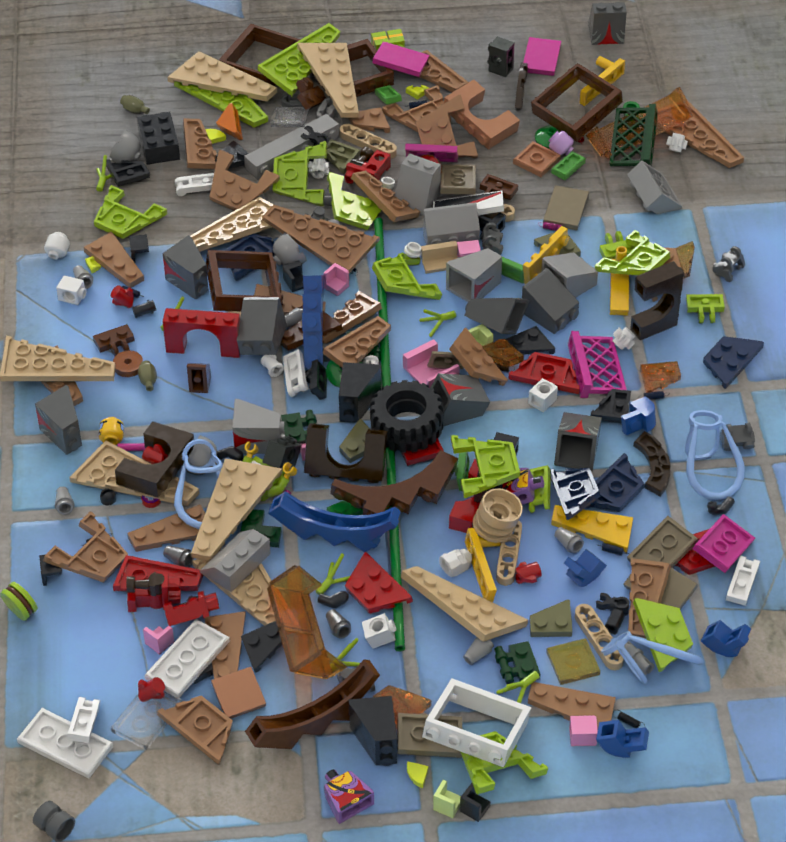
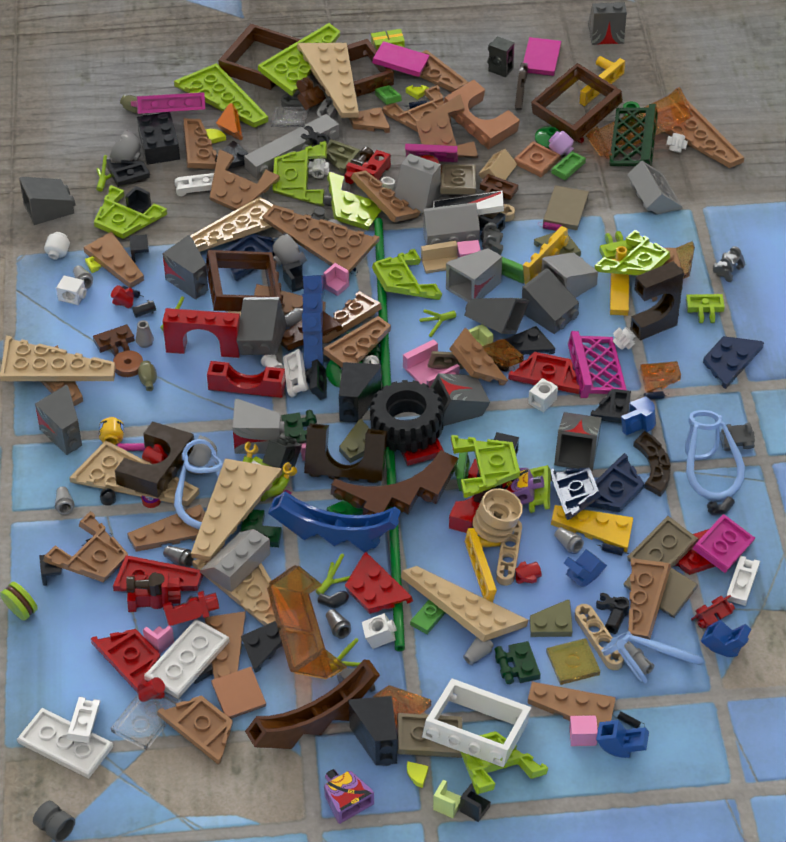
(46, 198): none -> dark grey slope
(128, 654): none -> red wing
(138, 200): none -> black panel
(144, 335): none -> light grey cone
(169, 102): none -> dark pink fence
(198, 377): reddish brown slope -> none
(220, 77): tan wing -> none
(225, 378): none -> red arch
(231, 452): black arm -> none
(351, 133): tan beam -> none
(413, 250): white plate -> none
(427, 617): none -> bright green plate
(455, 562): white rock -> none
(499, 165): none -> tan panel
(523, 684): lime plant -> none
(664, 626): lime wing -> none
(720, 607): none -> red hinge

